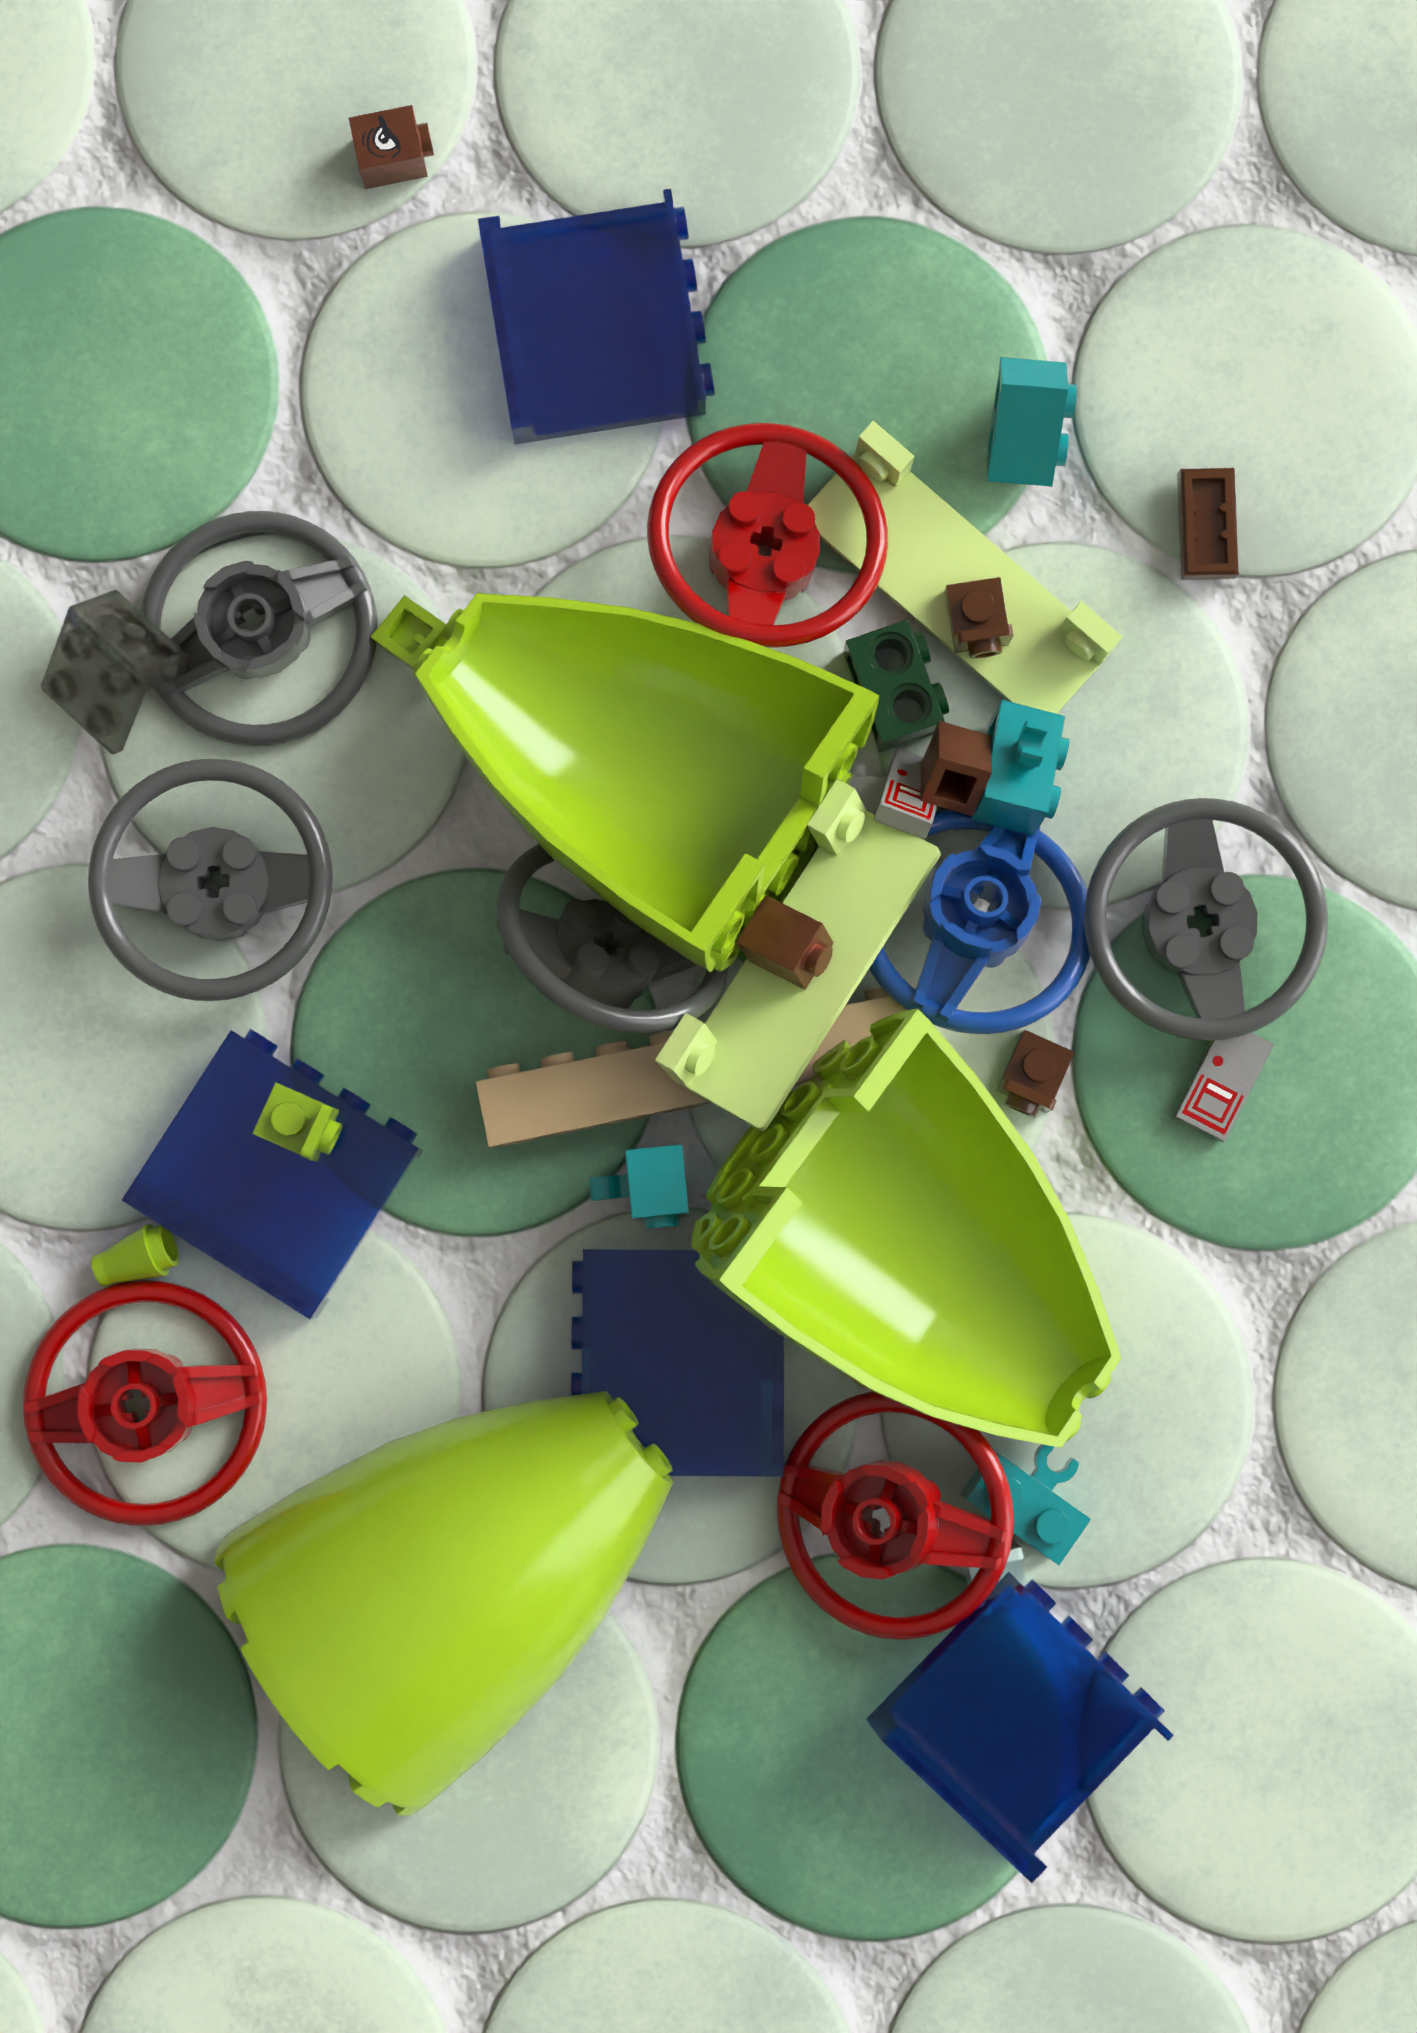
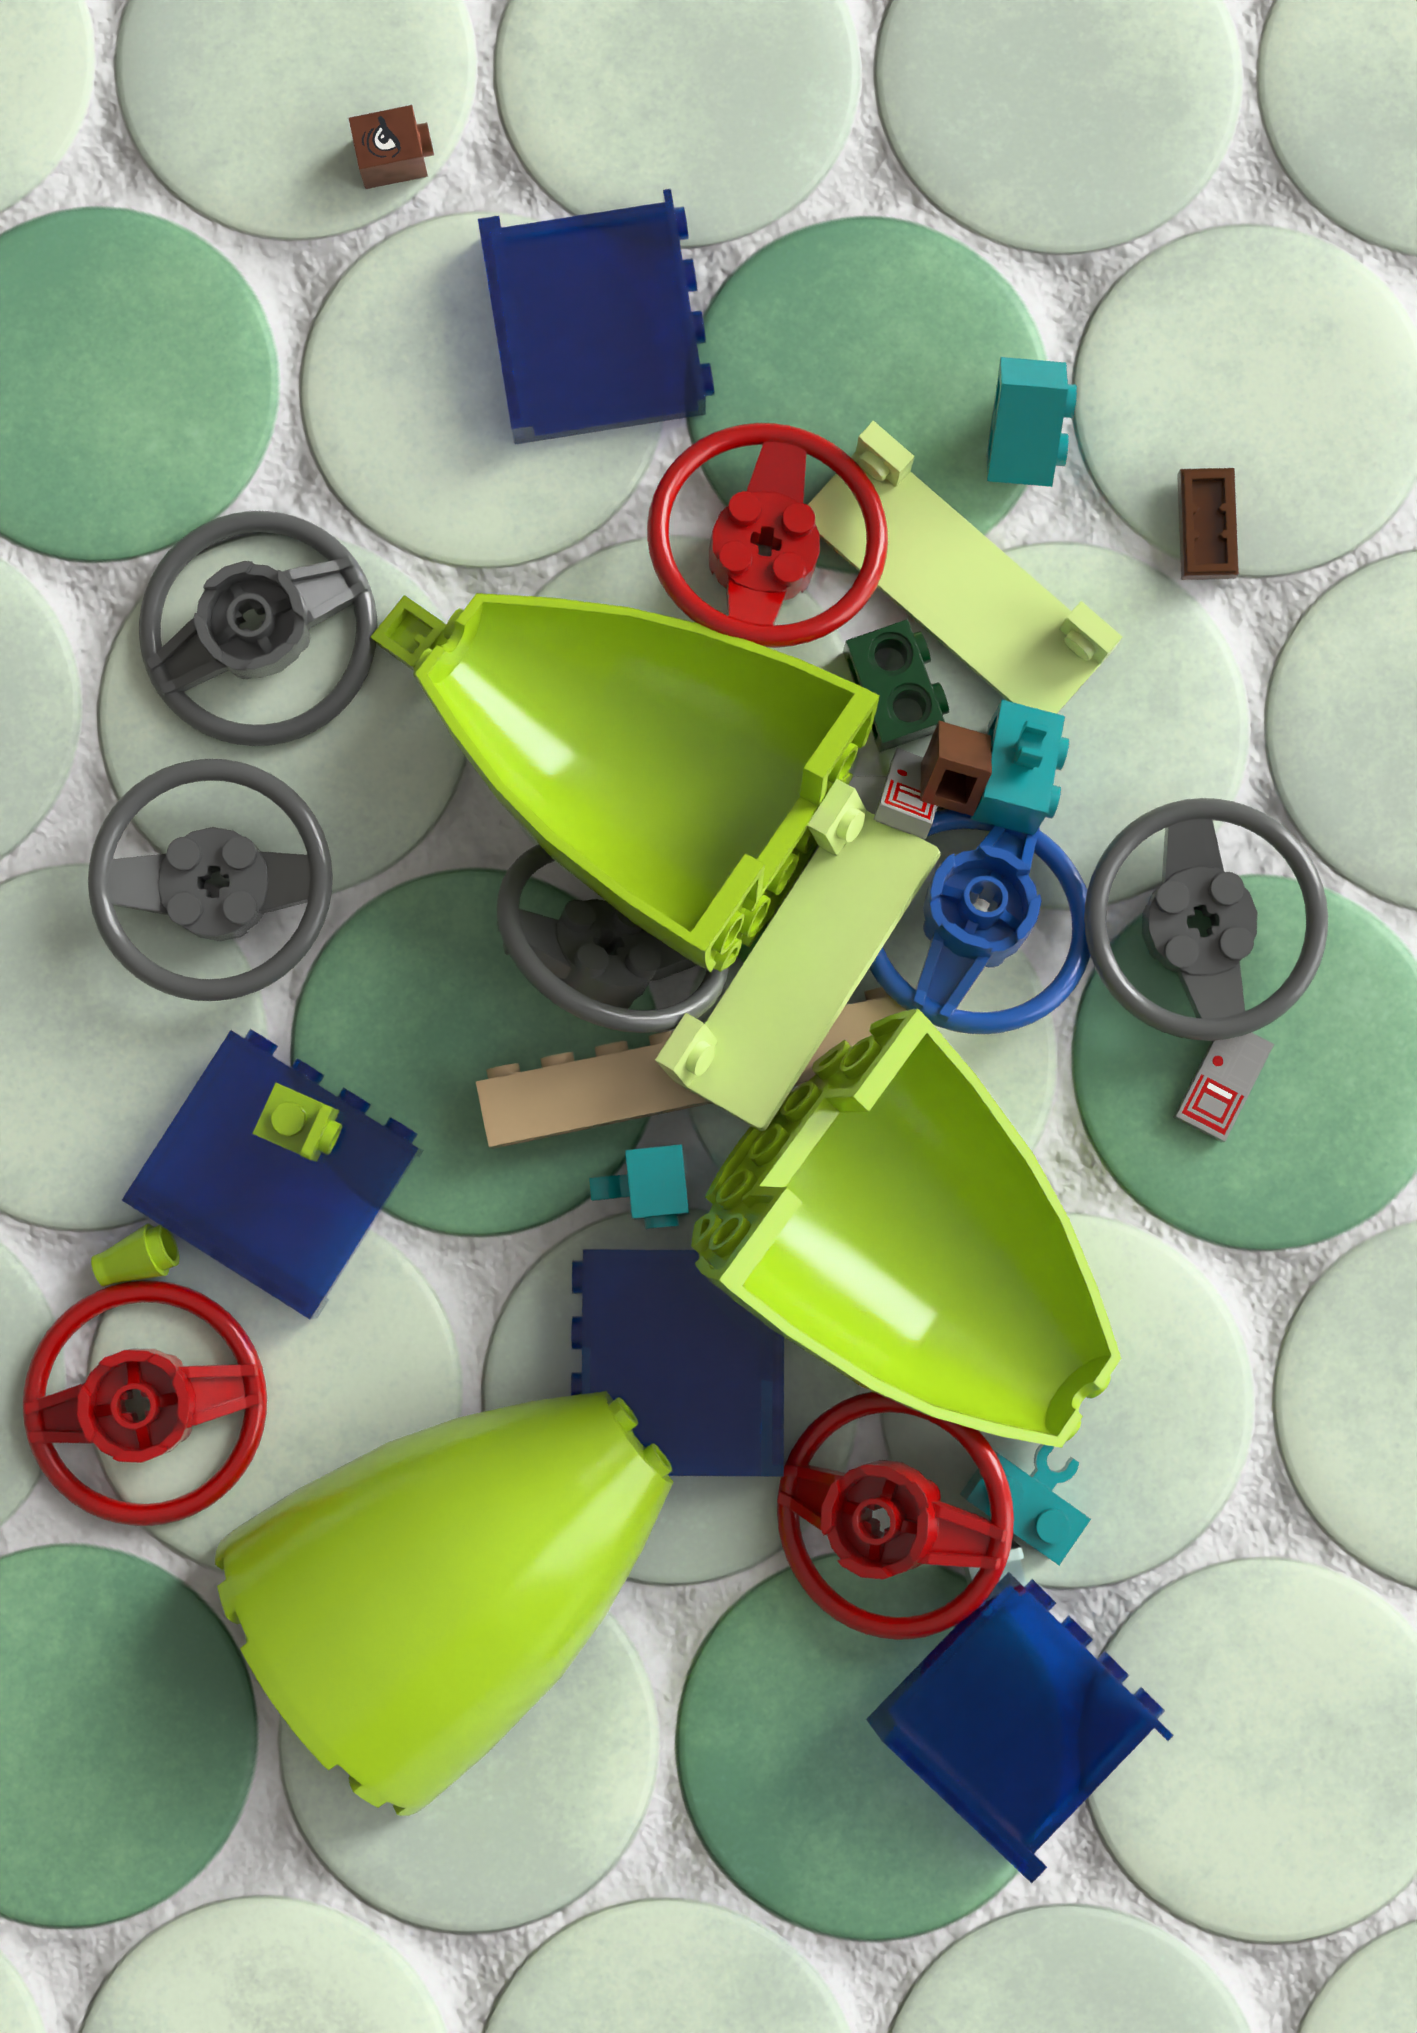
(106, 664): clear smoke bracket -> none
(786, 942): copper brick -> none
(978, 617): reddish brown bracket -> none
(1034, 1074): reddish brown bracket -> none

